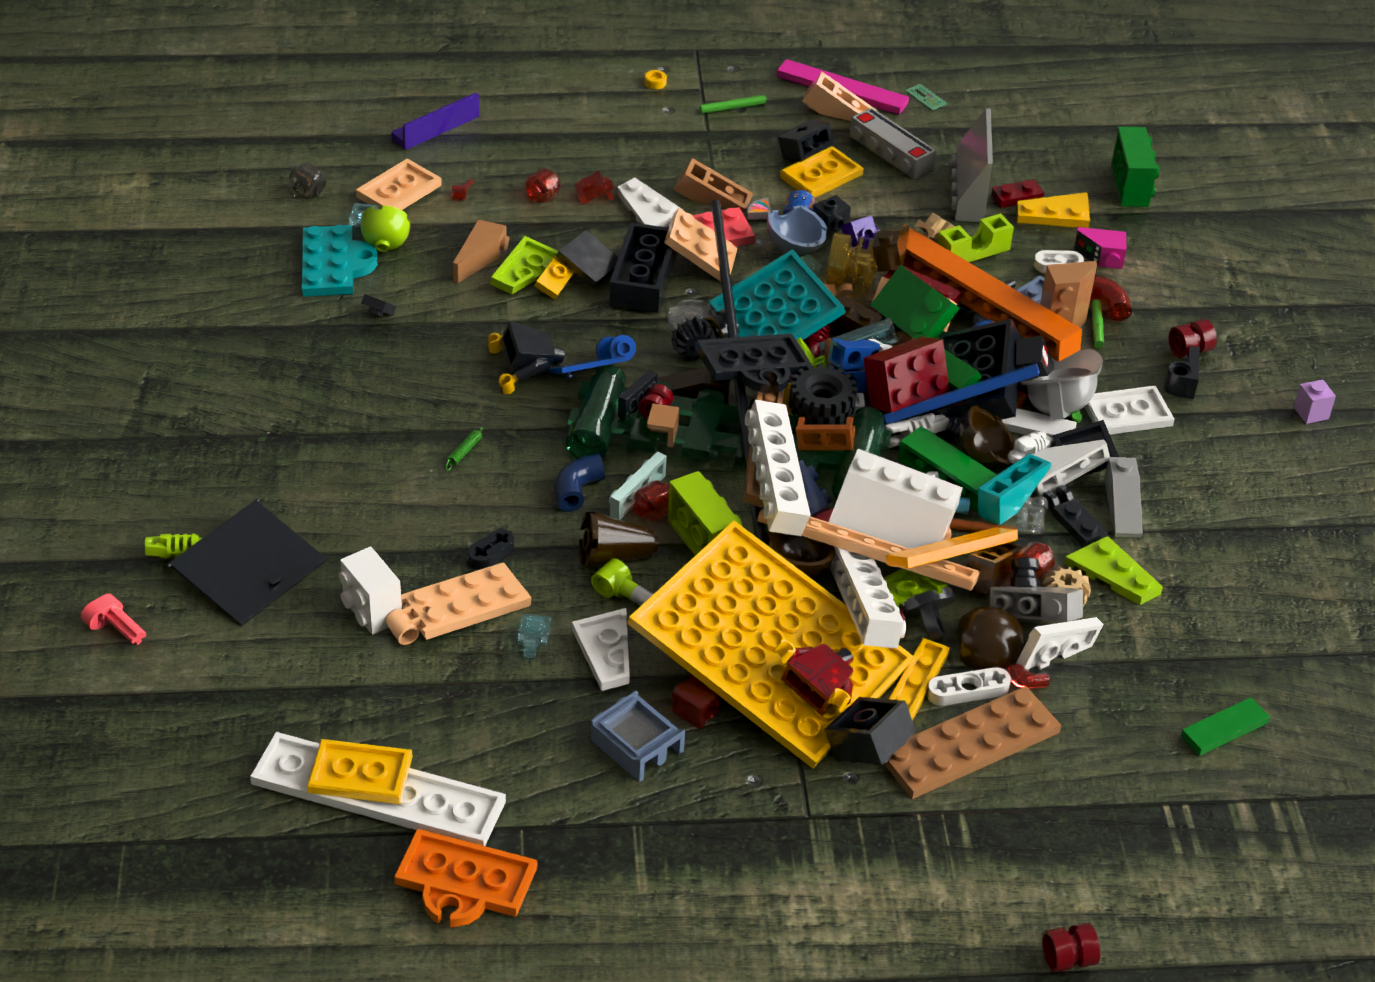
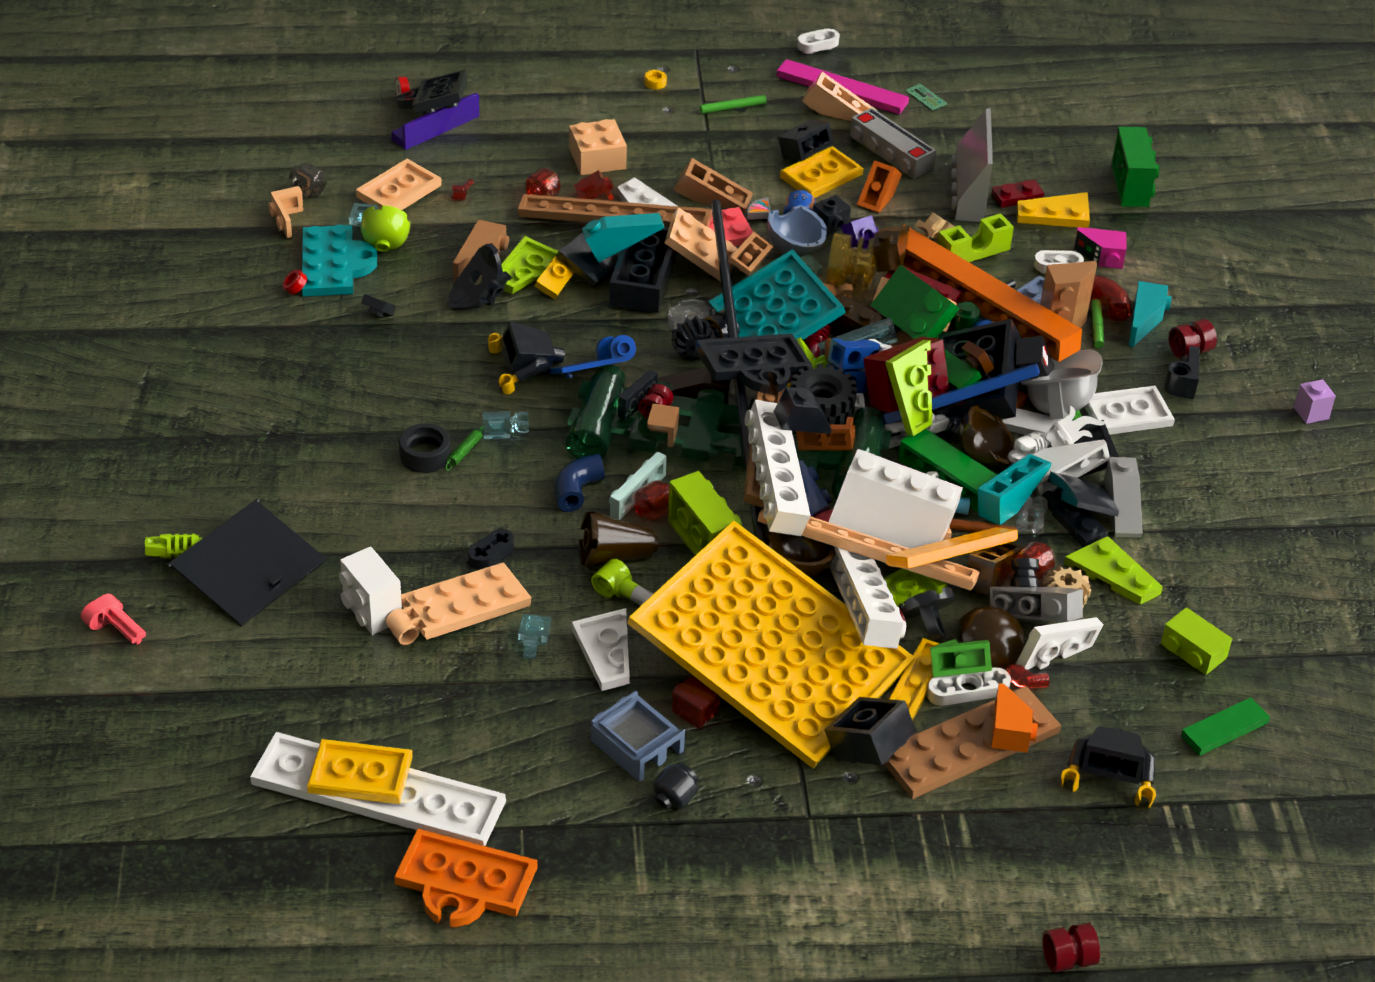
(284, 203): none -> light nougat bracket
(294, 282): none -> red tile
(402, 85): none -> red tile
(421, 434): none -> black tyre
(435, 93): none -> black plate
(466, 293): none -> black piece
(500, 424): none -> clear light blue plate
(587, 209): none -> medium nougat plate
(597, 146): none -> light nougat brick
(617, 233): none -> teal slope
(675, 786): none -> black head
(750, 254): none -> medium nougat slope
(801, 412): none -> black slope
(818, 41): none -> white plate
(818, 674): dark red torso -> none
(879, 186): none -> orange slope
(910, 385): none -> lime wing
(960, 658): none -> bright green slope
(966, 316): none -> dark green brick
(977, 357): none -> reddish brown plate
(1012, 722): none -> orange slope
(1067, 431): none -> white piece
(1084, 494): none -> black slope
(1114, 756): none -> black torso
(1148, 309): none -> teal slope
(1196, 641): none -> lime brick

